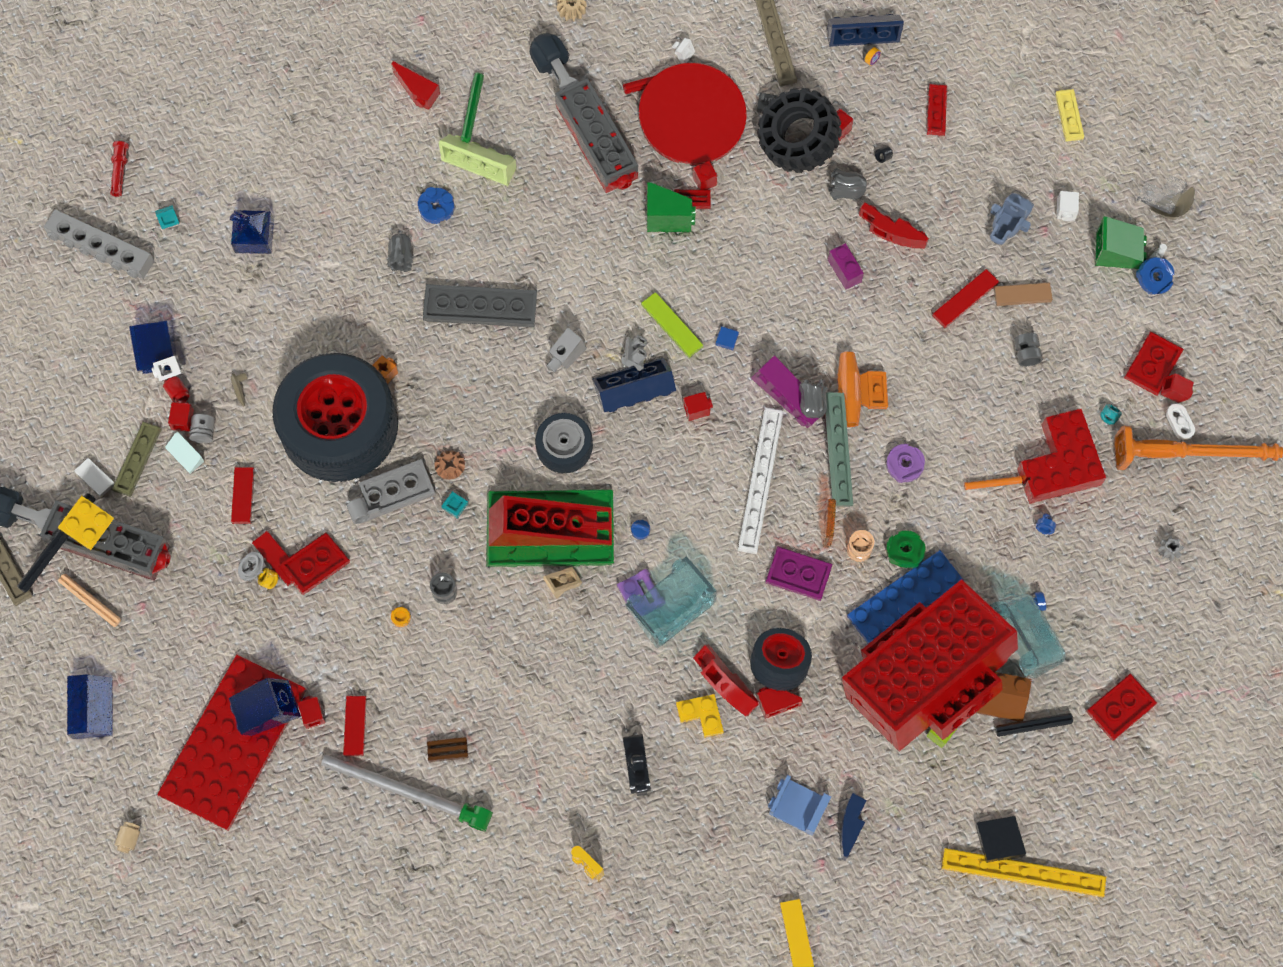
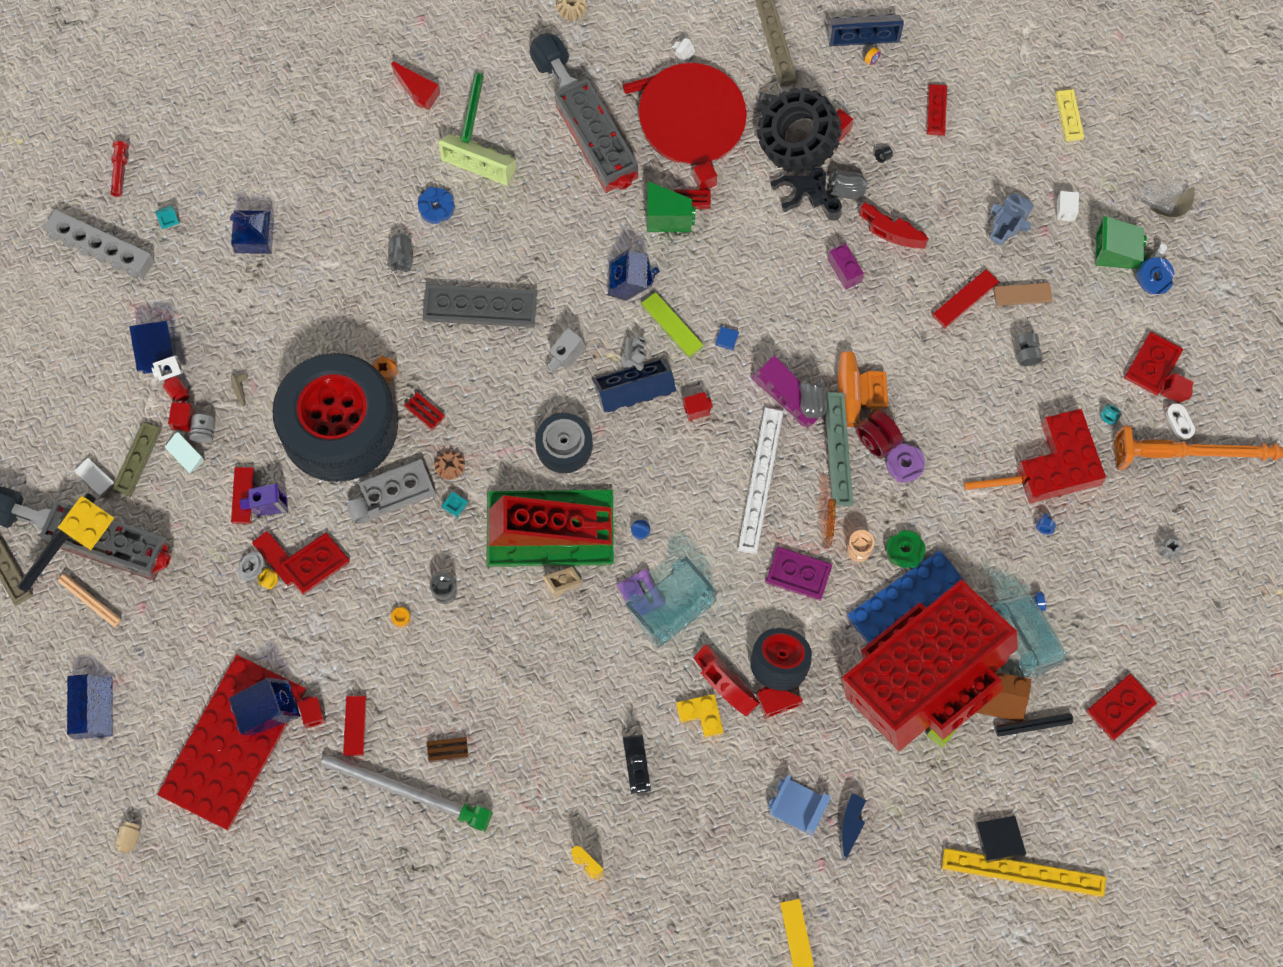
(266, 500): none -> dark purple torso
(413, 401): none -> red tile
(630, 275): none -> clear blue piece
(813, 189): none -> black piece
(879, 434): none -> dark red wheel

